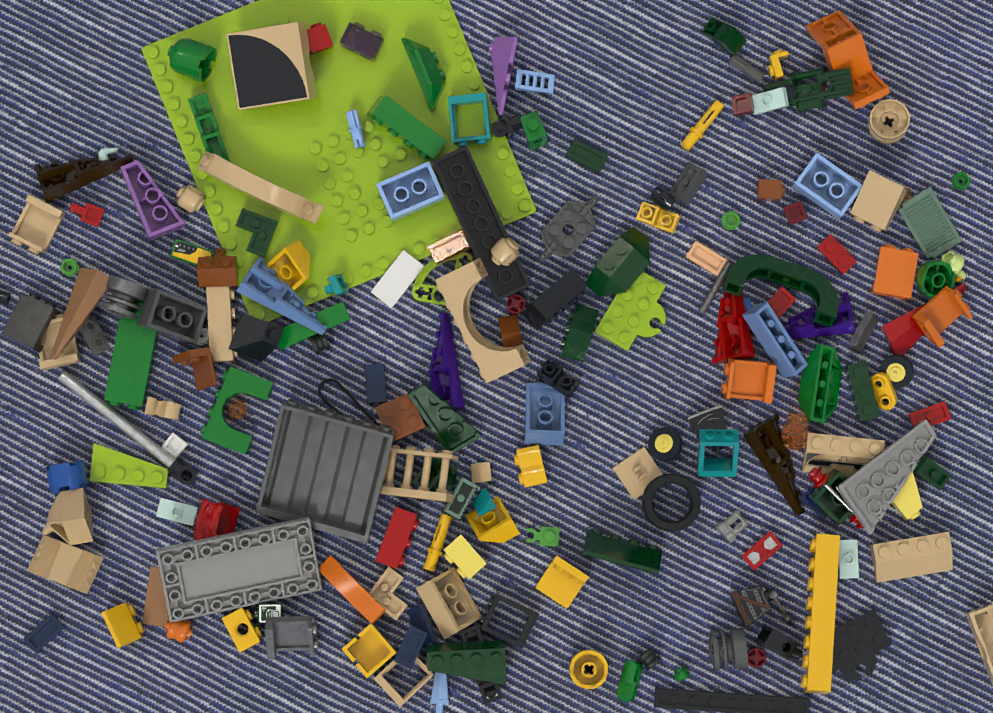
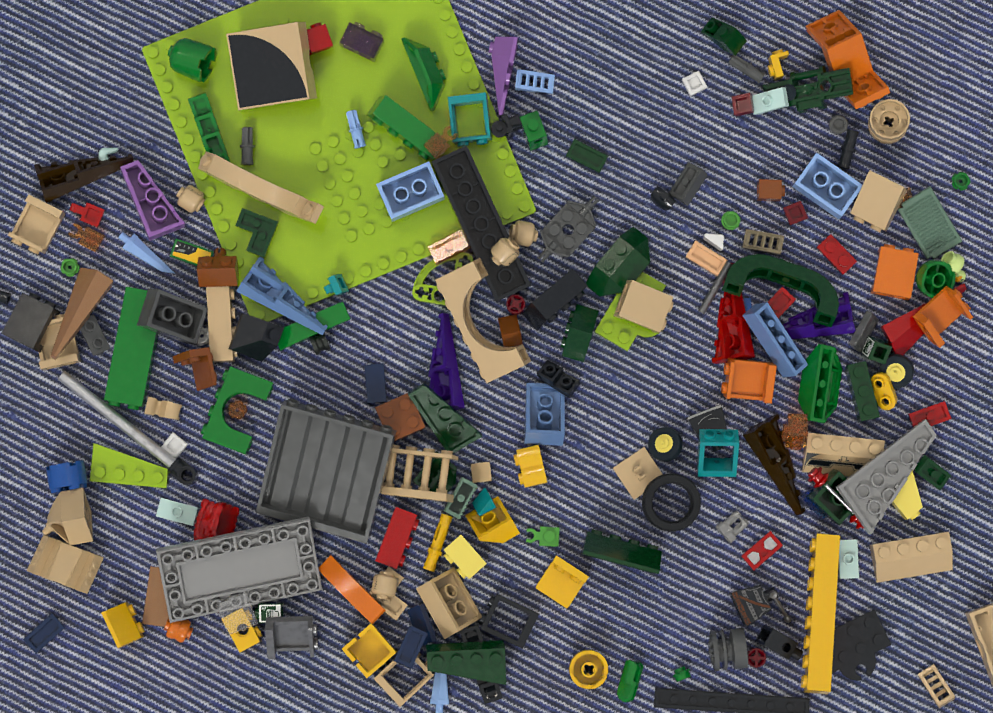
(89, 238): none -> clear orange plate
(123, 297): flat silver wheel -> none
(140, 250): none -> light blue bar
(237, 613): none -> clear piece
(247, 146): none -> dark grey axle
(292, 265): yellow slope -> none
(341, 386): black piece -> none
(384, 585): none -> tan head
(397, 279): white sticker -> none
(438, 143): none -> clear orange plate
(523, 233): none -> tan head
(644, 306): none -> tan panel
(649, 658): pearl dark grey wheel -> none
(658, 218): yellow slope -> none
(694, 83): none -> white tile
(697, 131): yellow pin -> none
(715, 240): none -> white slope
(777, 251): none -> dark tan slope
(838, 124): none -> dark grey tile
(848, 149): none -> black pin
(876, 349): none -> dark green brick
(947, 699): none -> tan slope

